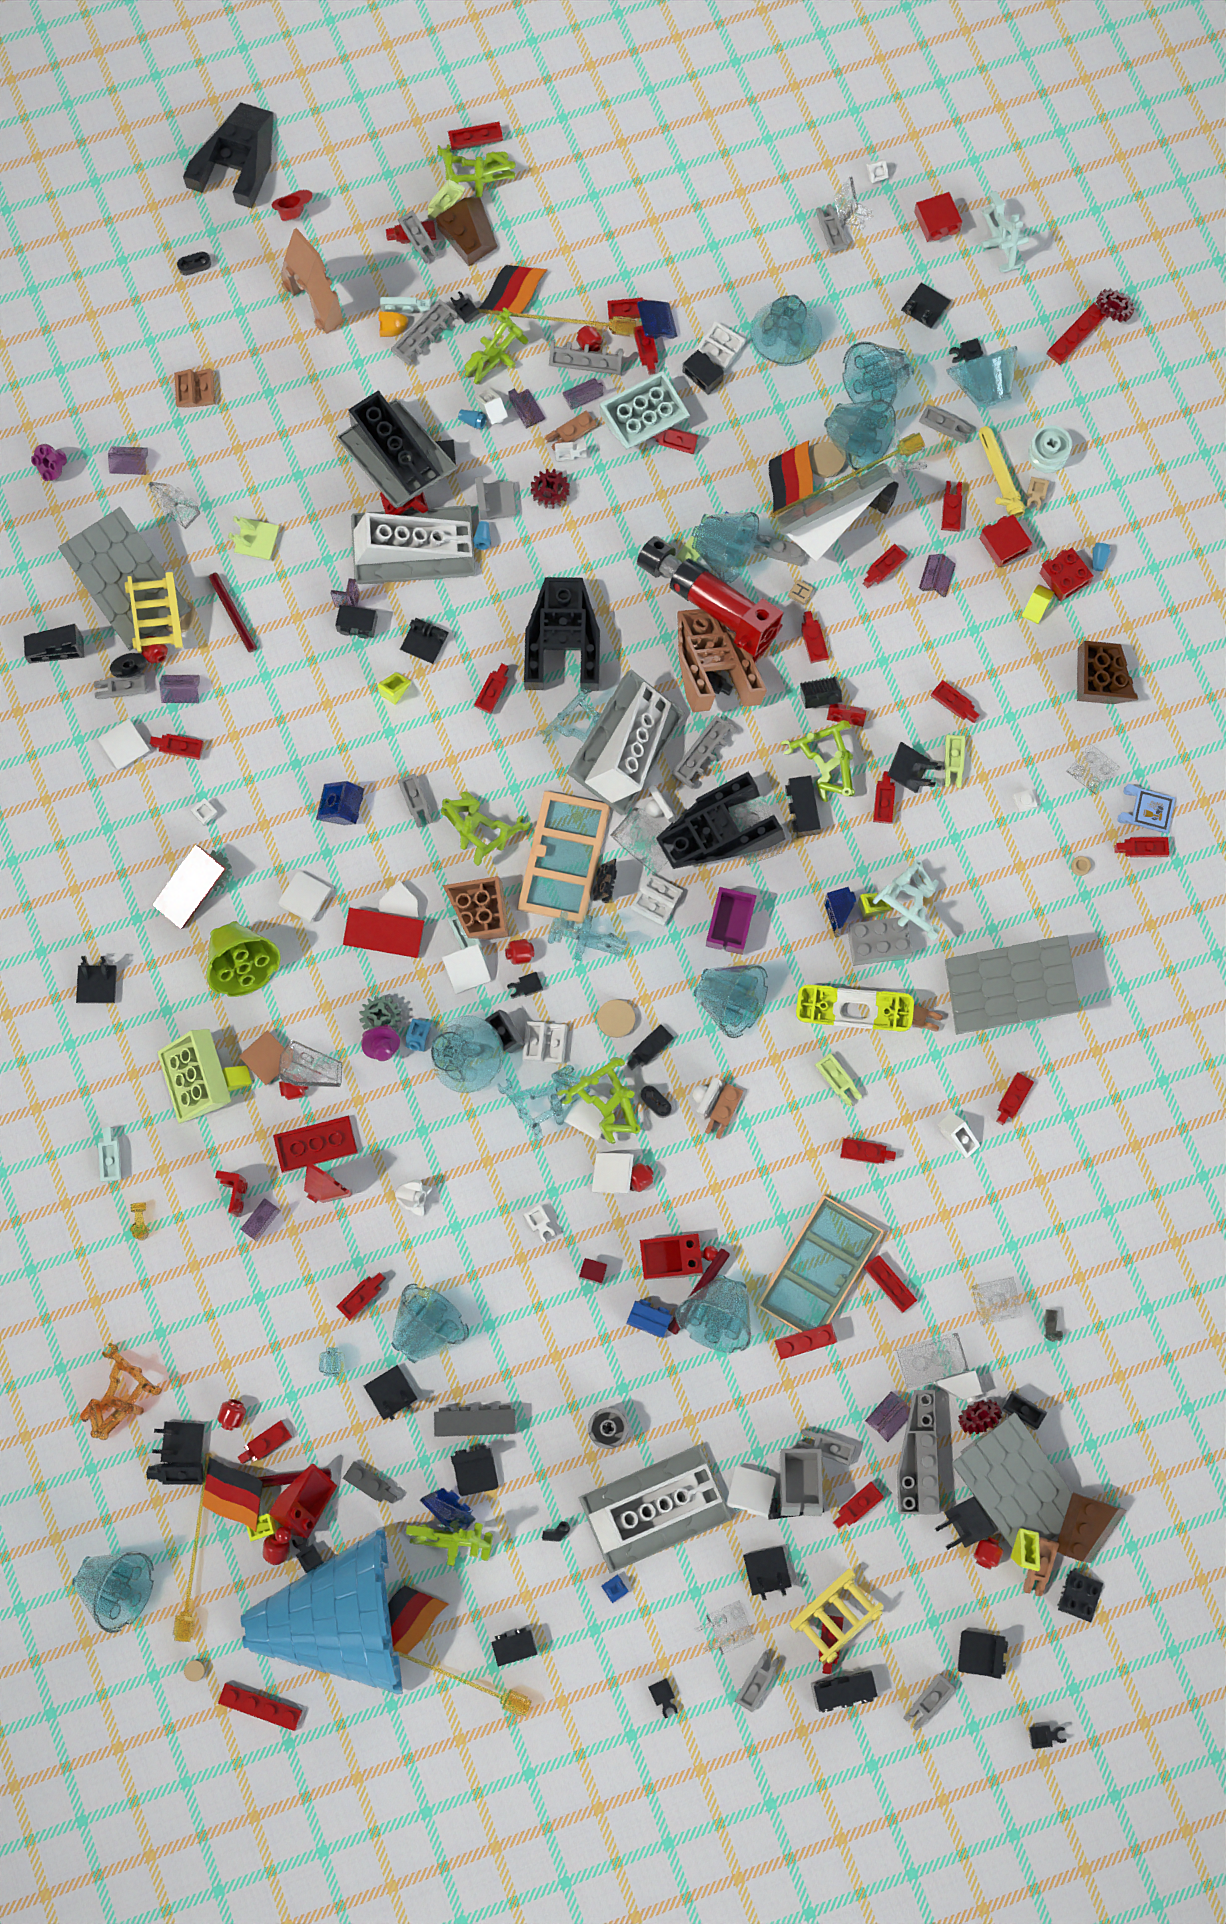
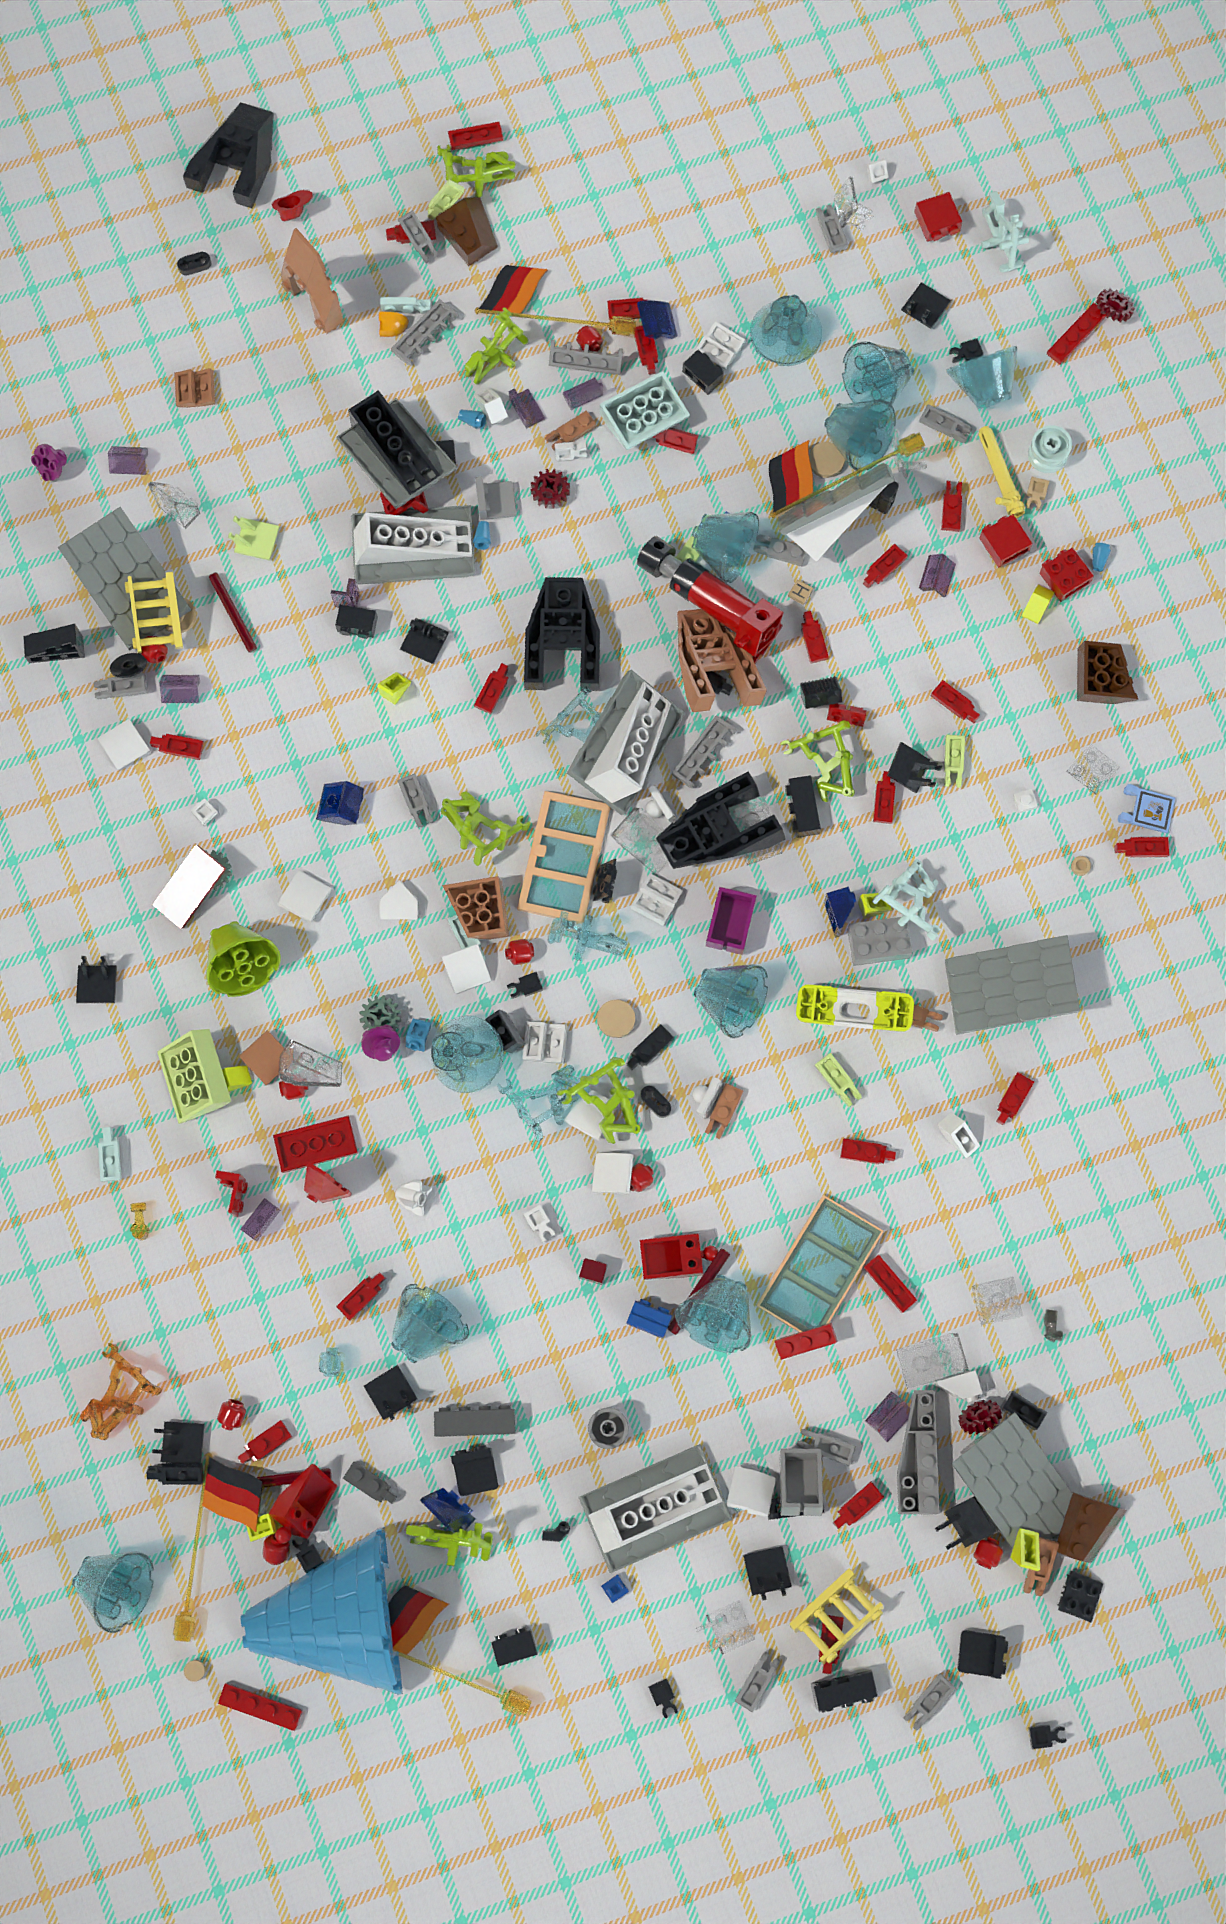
(383, 932): red tile -> none
(464, 308): black plate -> none

